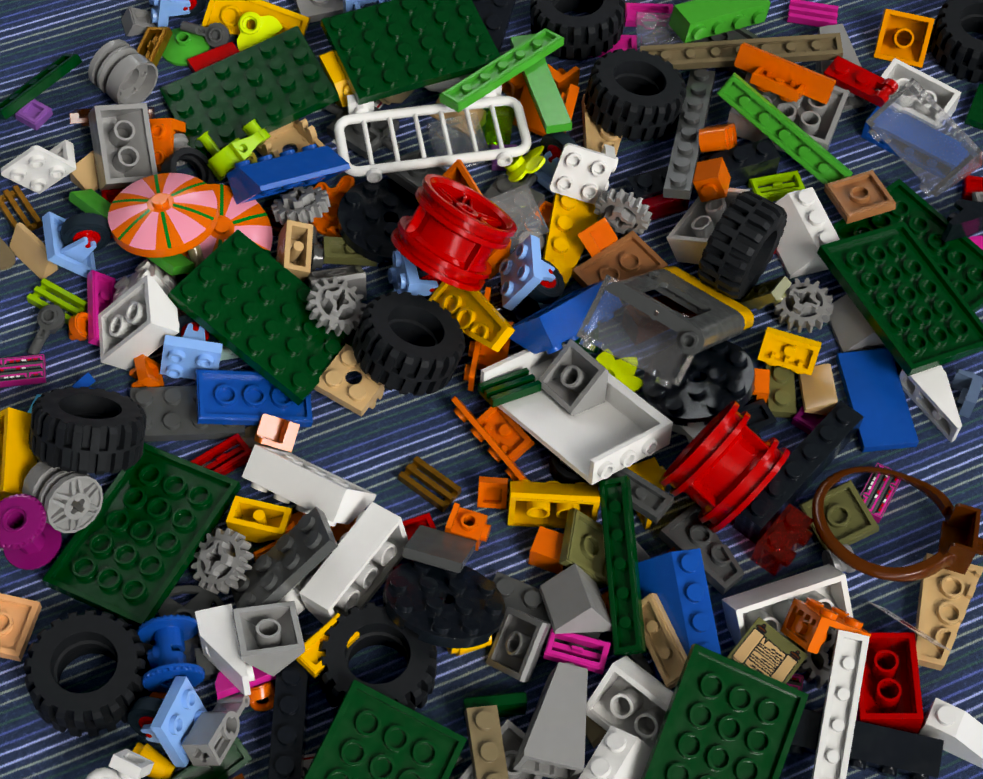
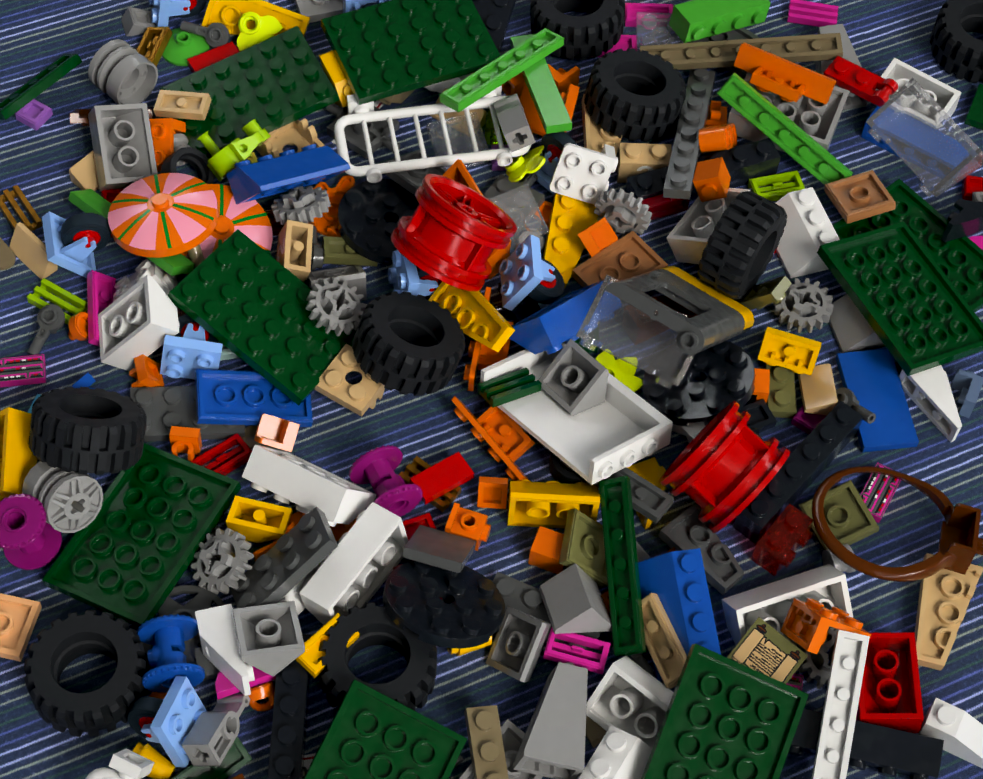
(41, 168): white bracket -> none
(182, 105): none -> tan plate
(186, 441): none -> orange tile
(378, 469): none -> magenta hose
(443, 477): none -> red tile
(507, 704): dark green tile -> none
(514, 122): none -> light grey piece
(641, 158): none -> tan brick
(717, 114): none -> orange tile
(848, 397): none -> dark grey plate
(903, 37): light orange slope -> none
(909, 626): sticker -> none

